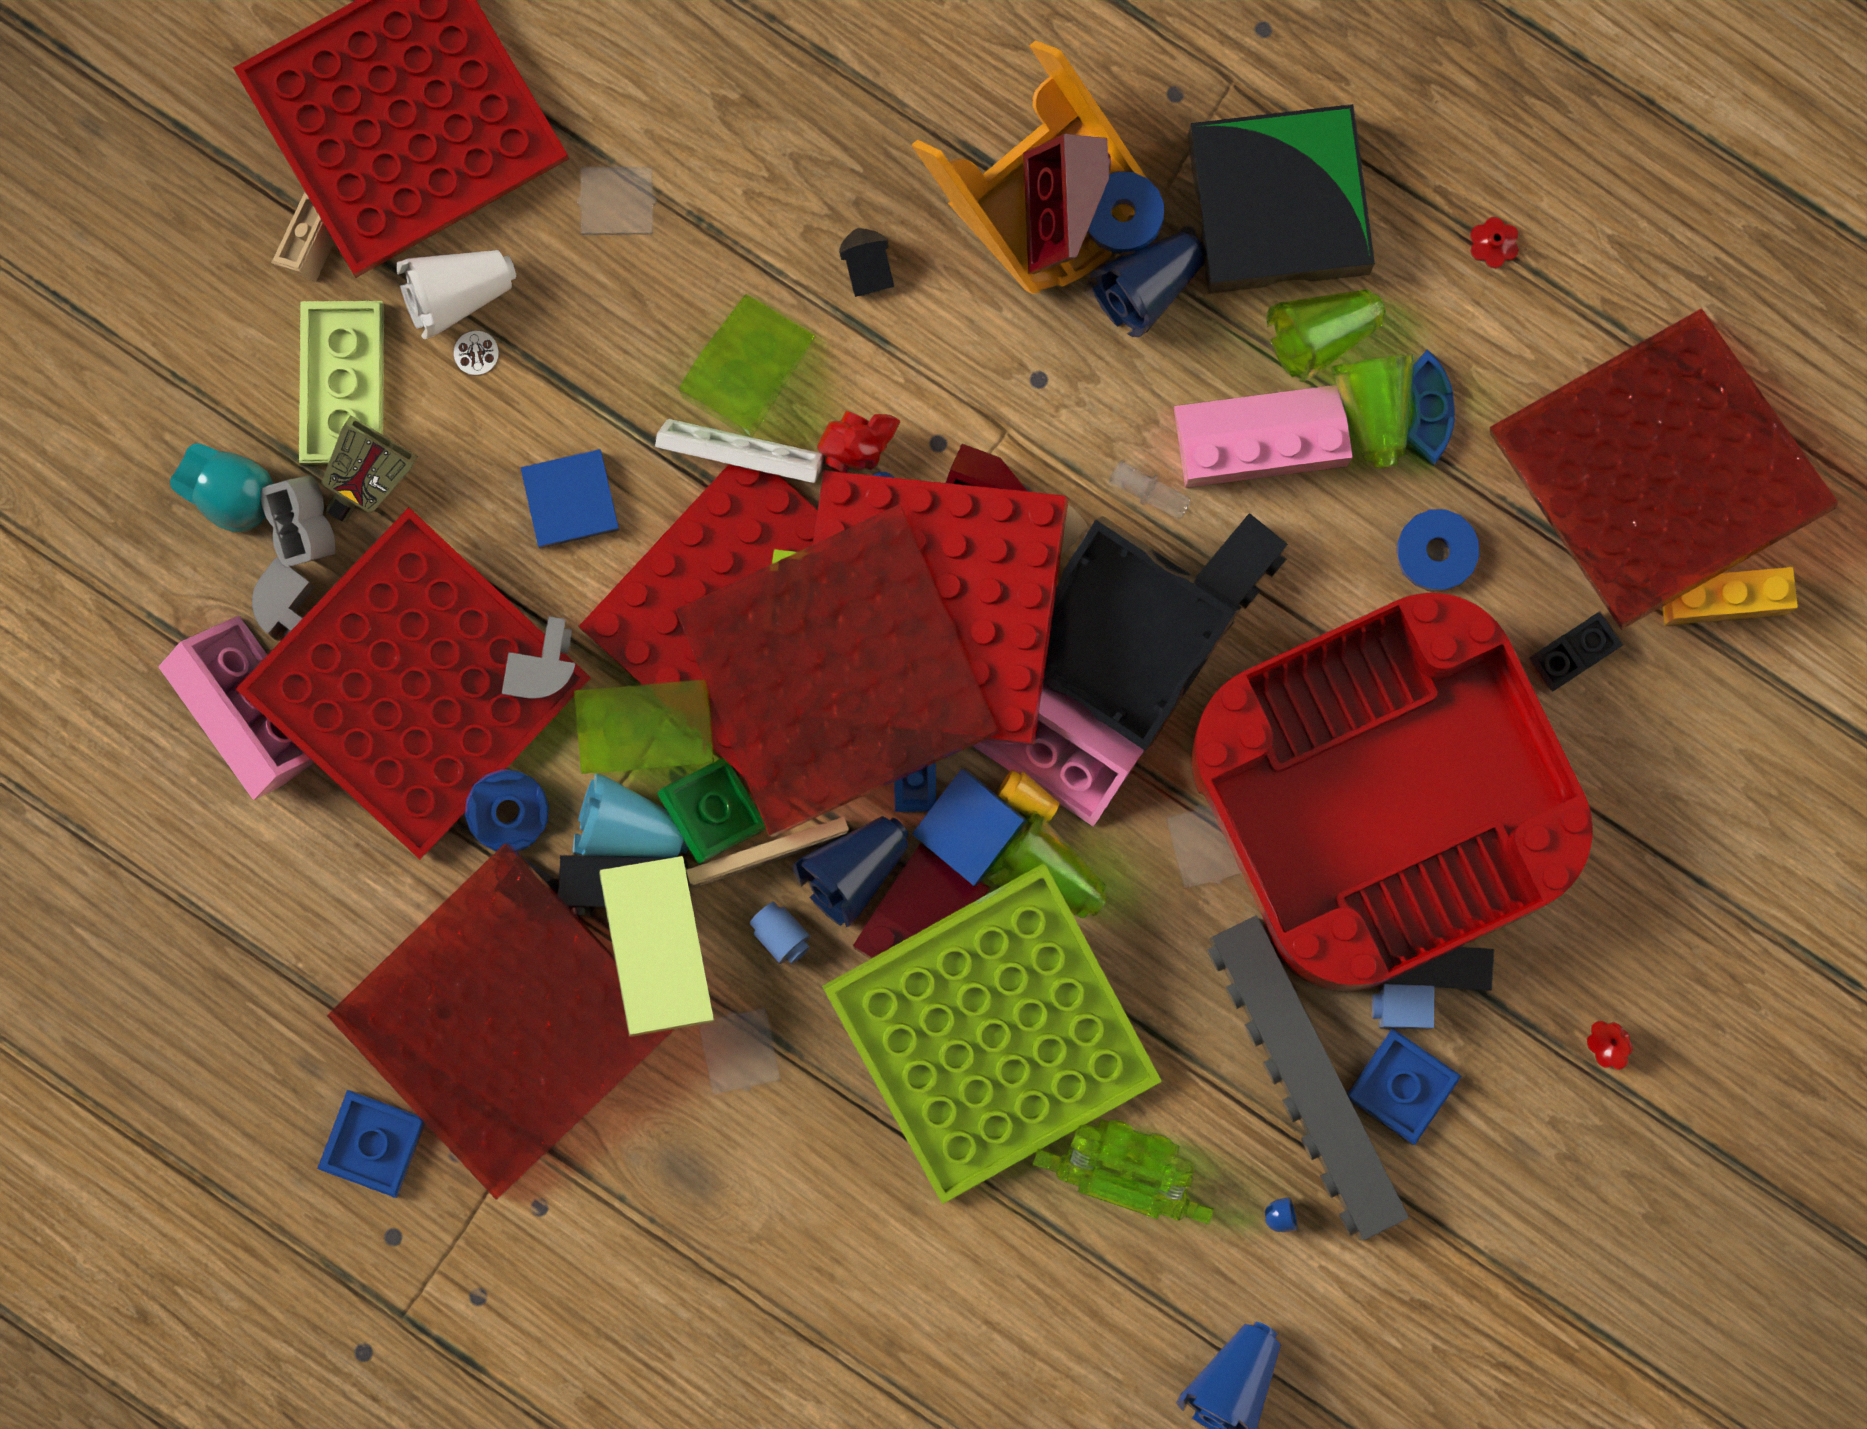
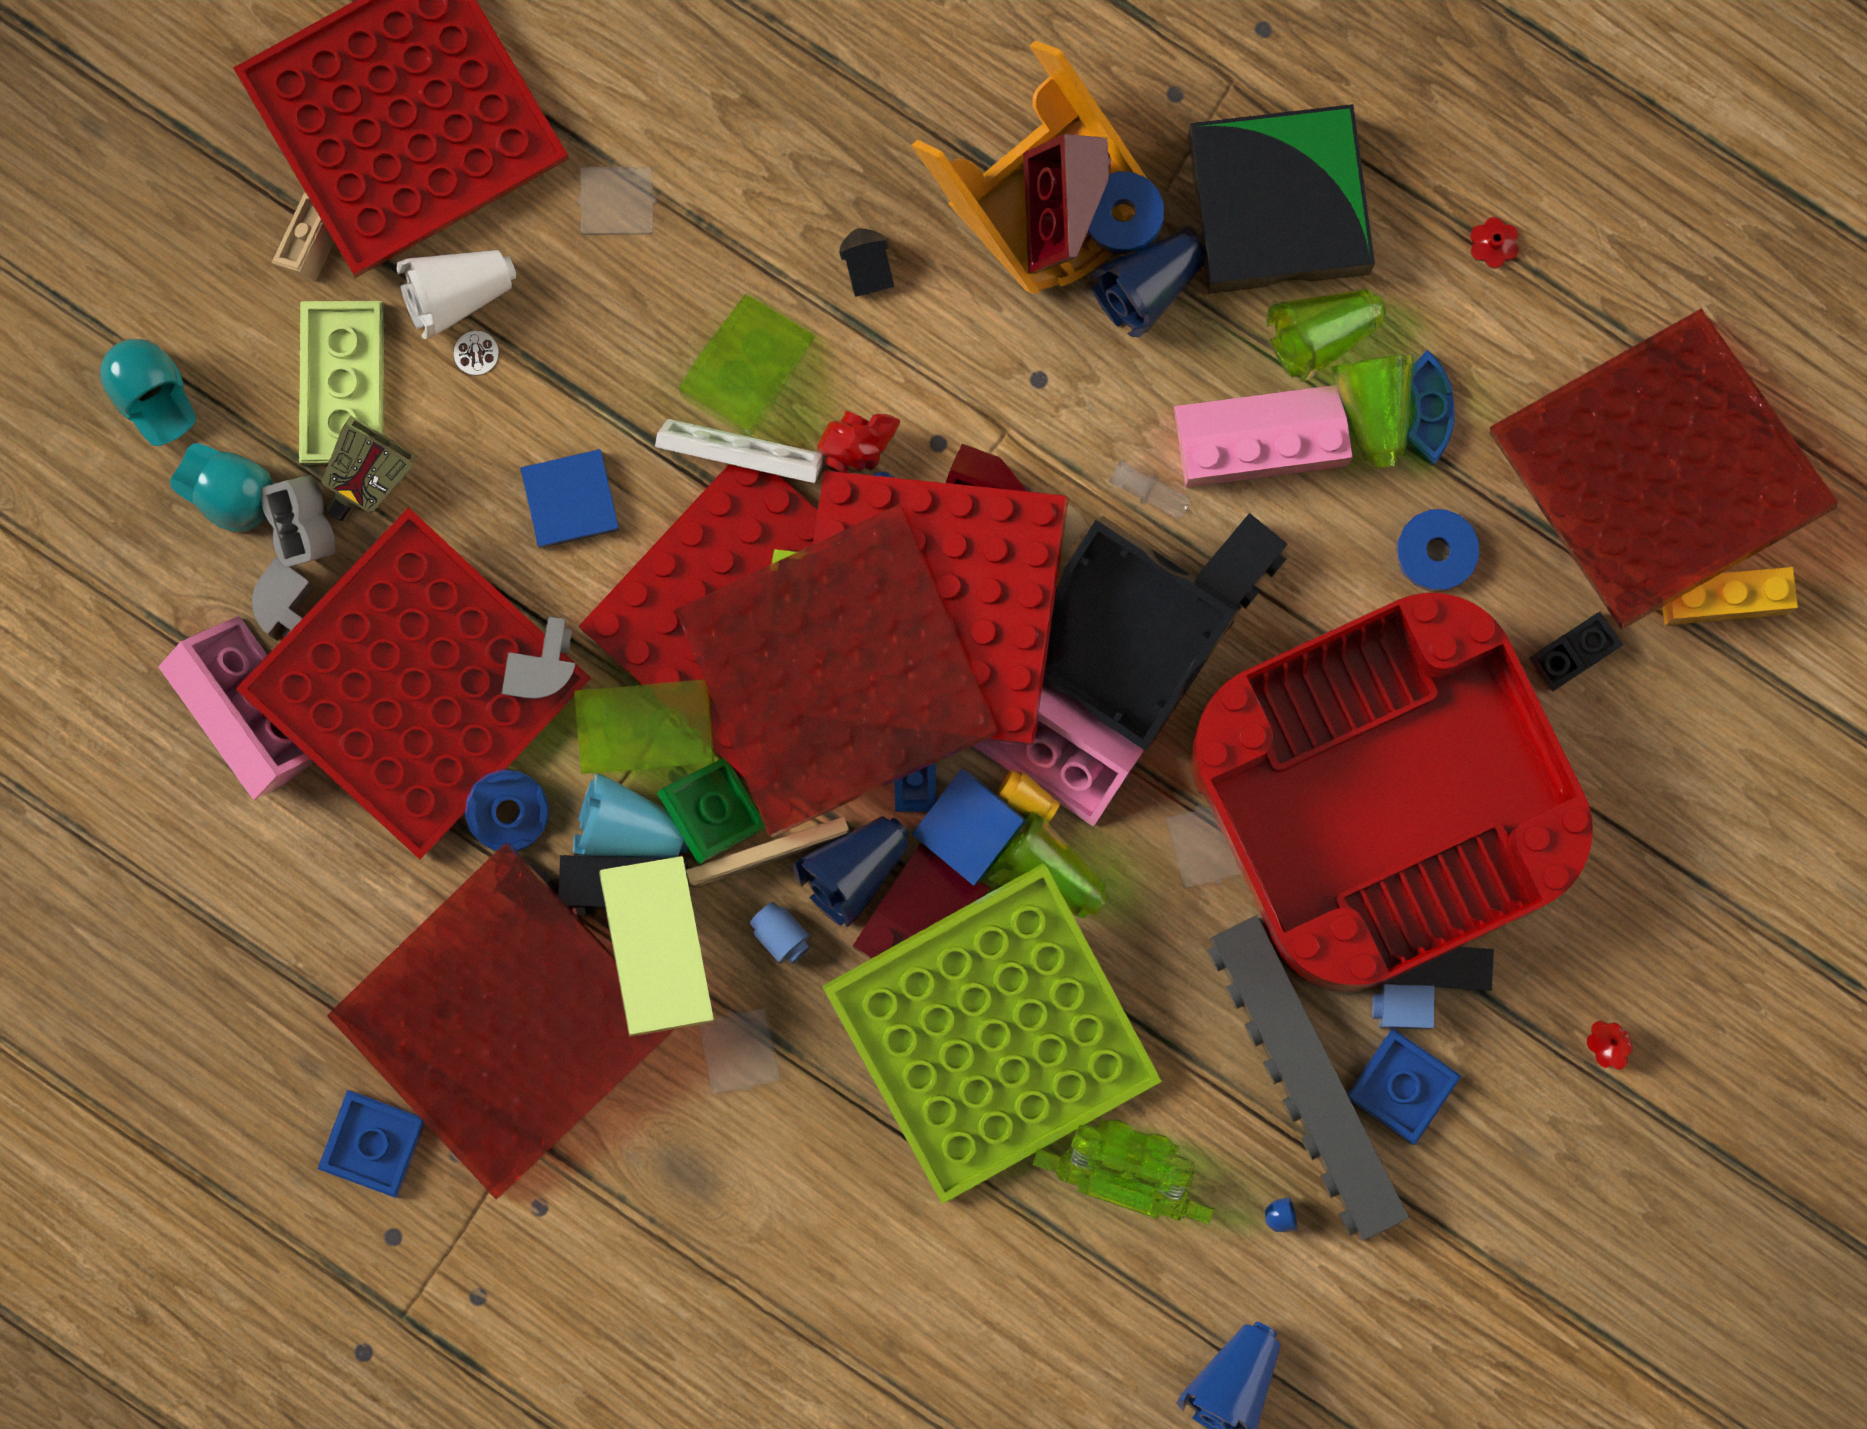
(133, 370): none -> teal piece

